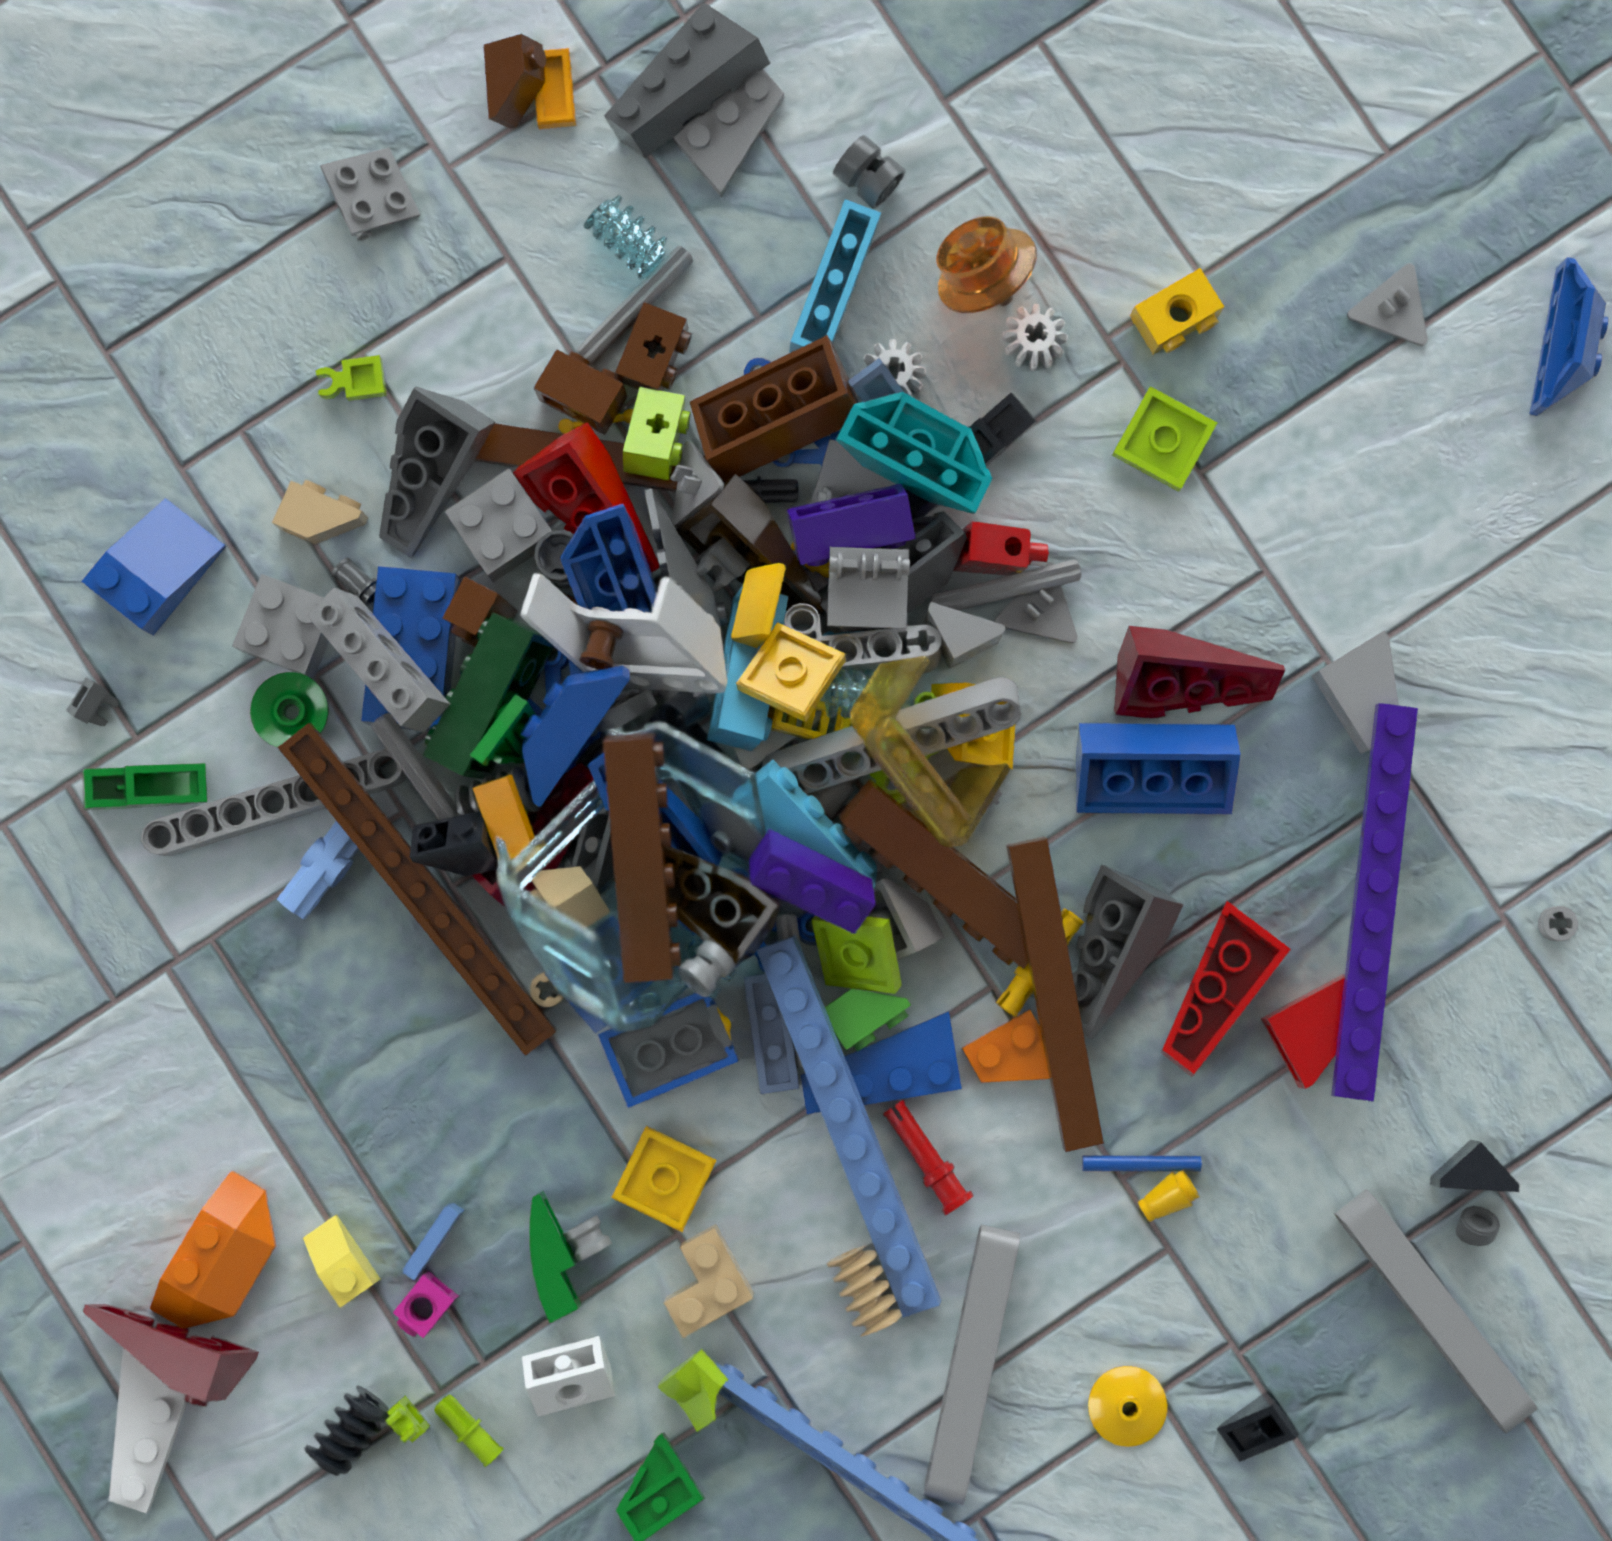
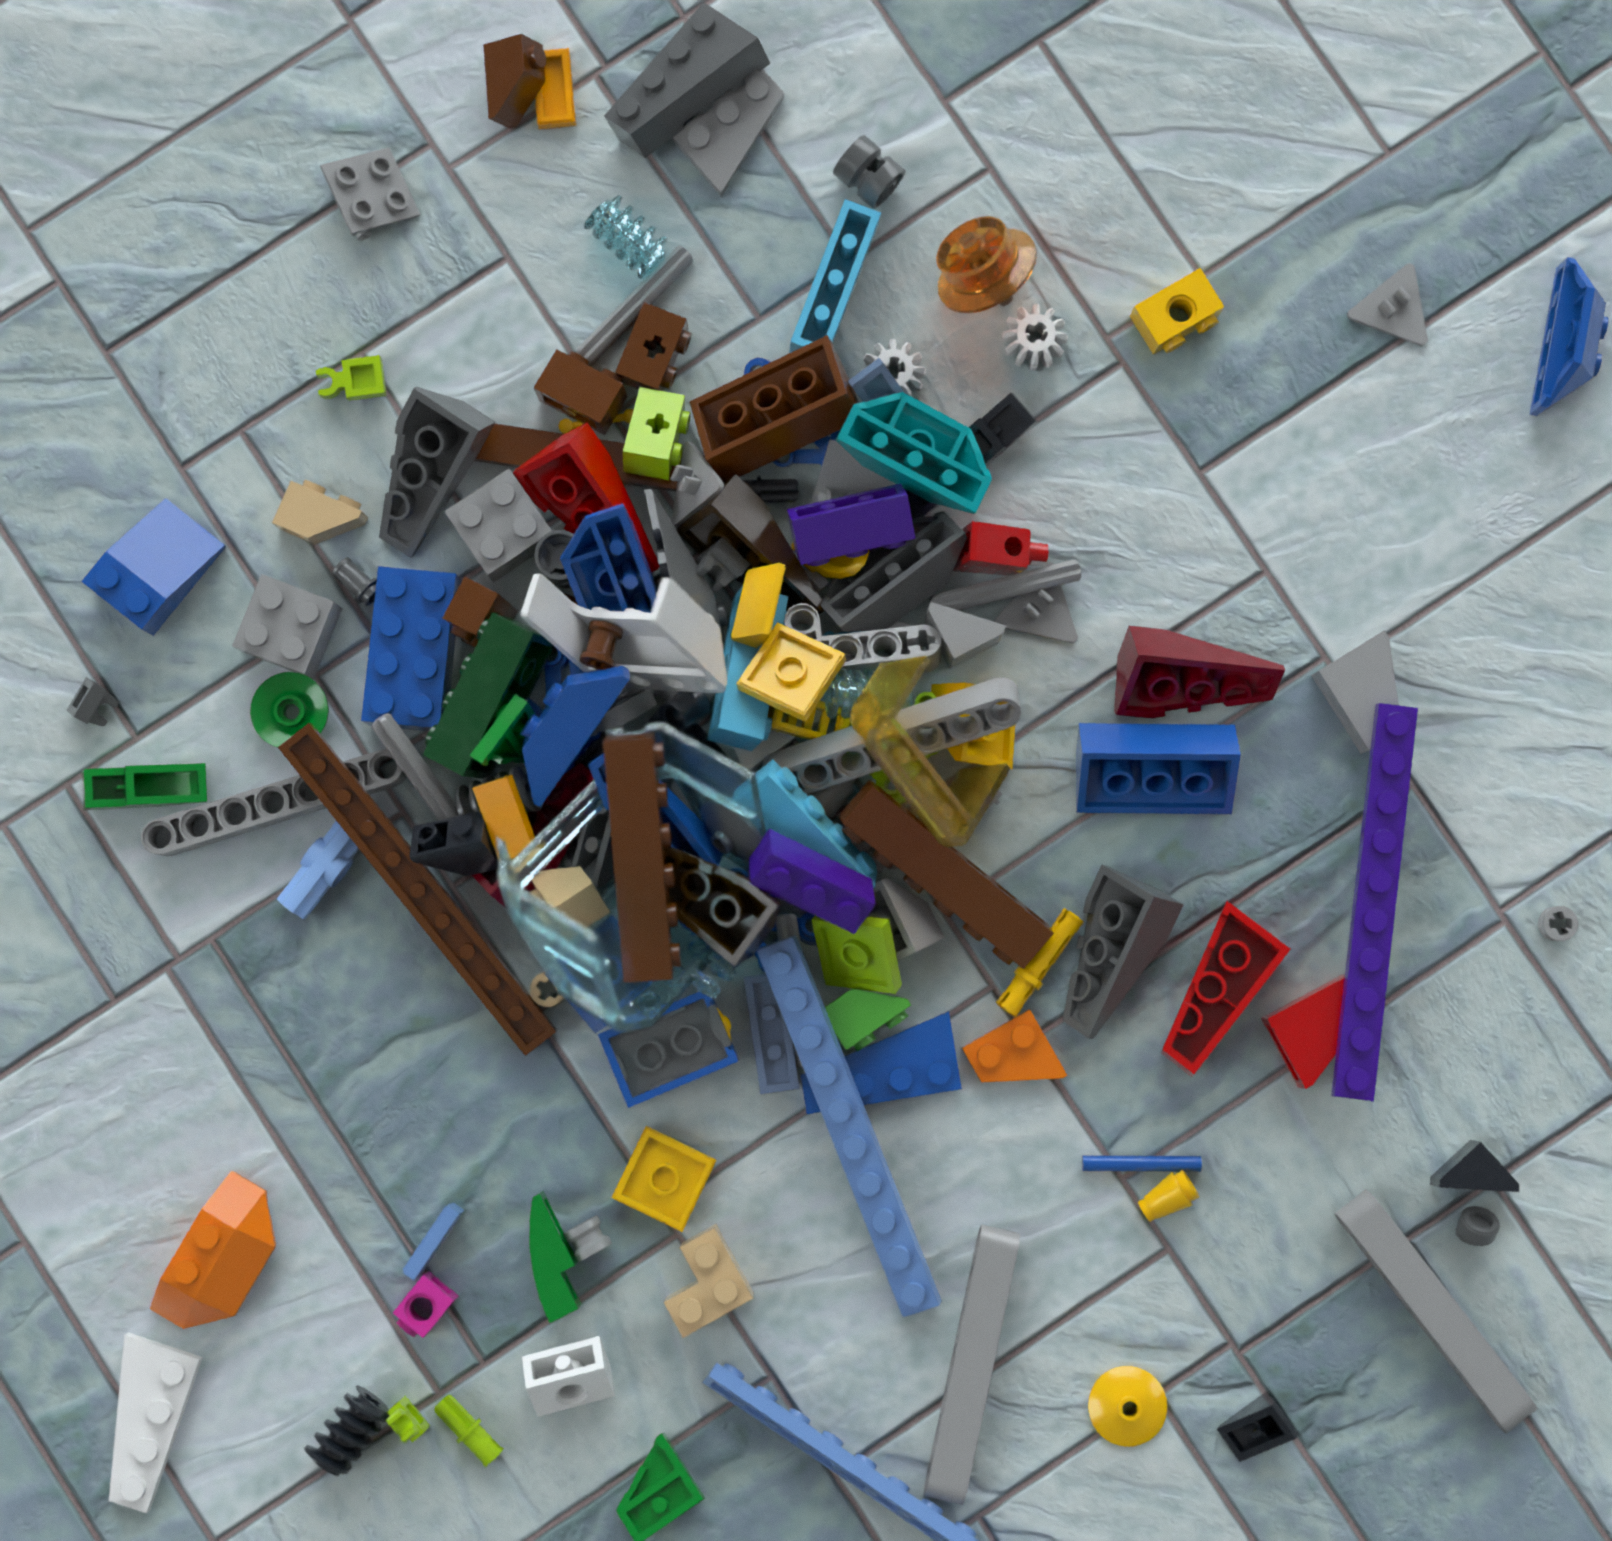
(190, 1365): wedge -> none
(339, 1261): light yellow slope -> none
(378, 660): light grey brick -> none
(695, 1388): lime slope -> none
(706, 968): light grey wheel -> none
(865, 1290): tan piece -> none
(868, 587): light grey hinge -> none
(938, 1174): red pin -> none
(1055, 993): reddish brown tile -> none
(1164, 439): lime plate -> none

